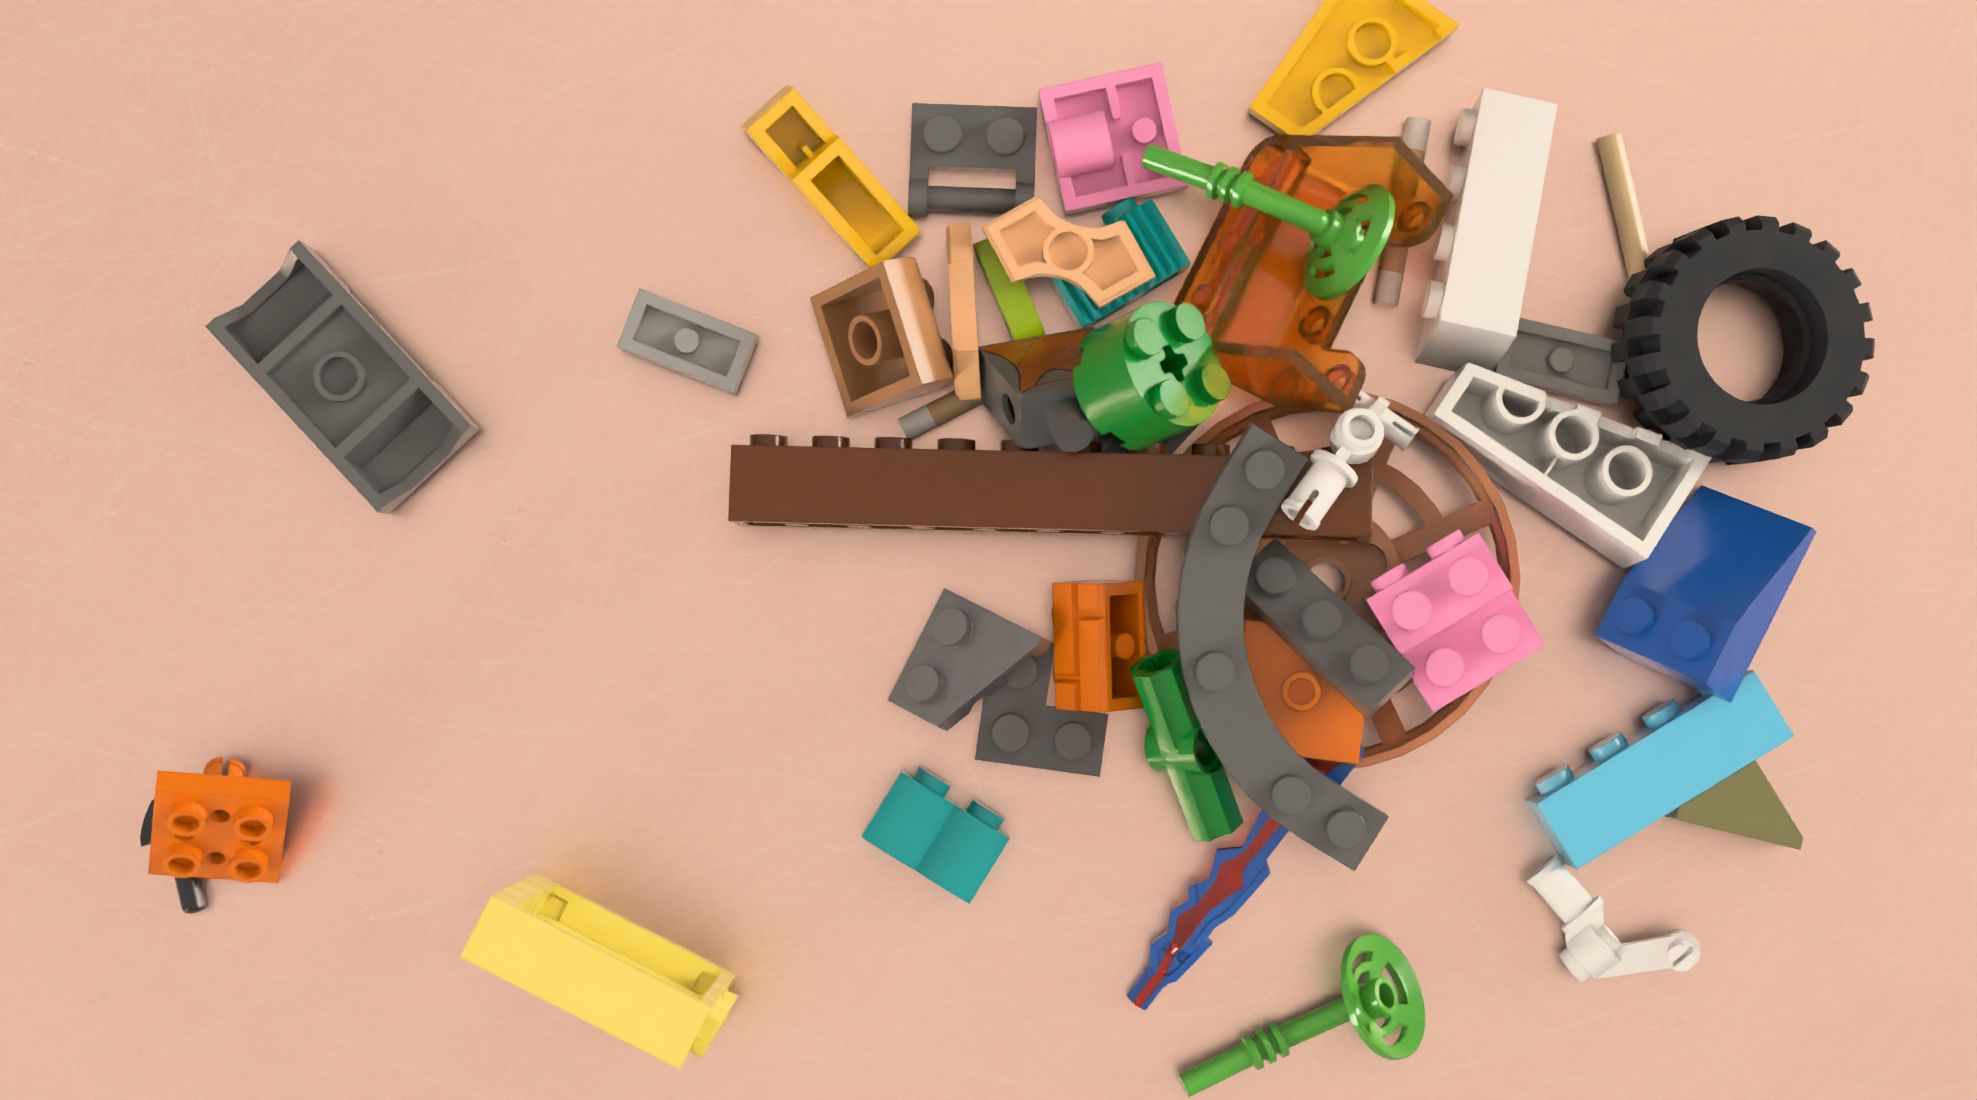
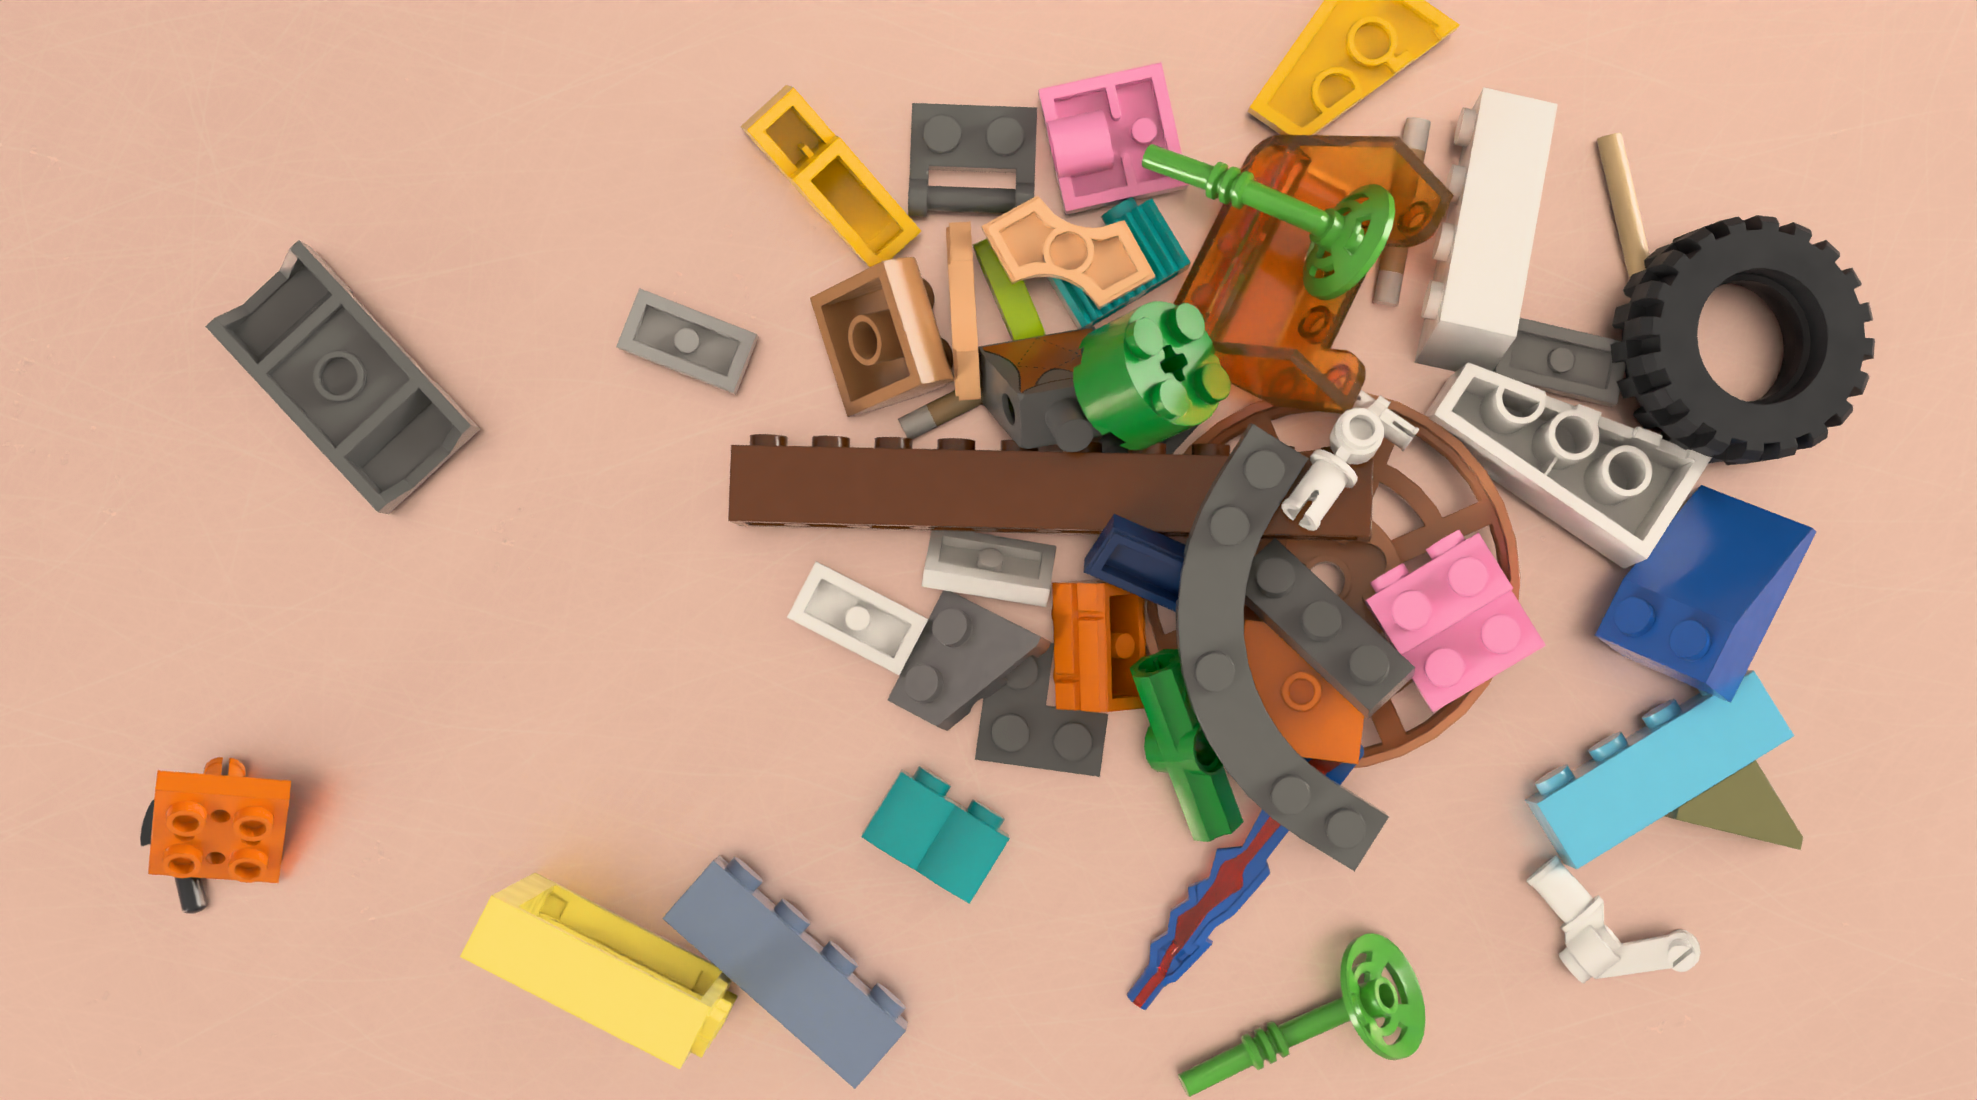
(787, 970): none -> sand blue brick
(857, 618): none -> white plate
(989, 566): none -> white plate
(1137, 561): none -> dark blue tile

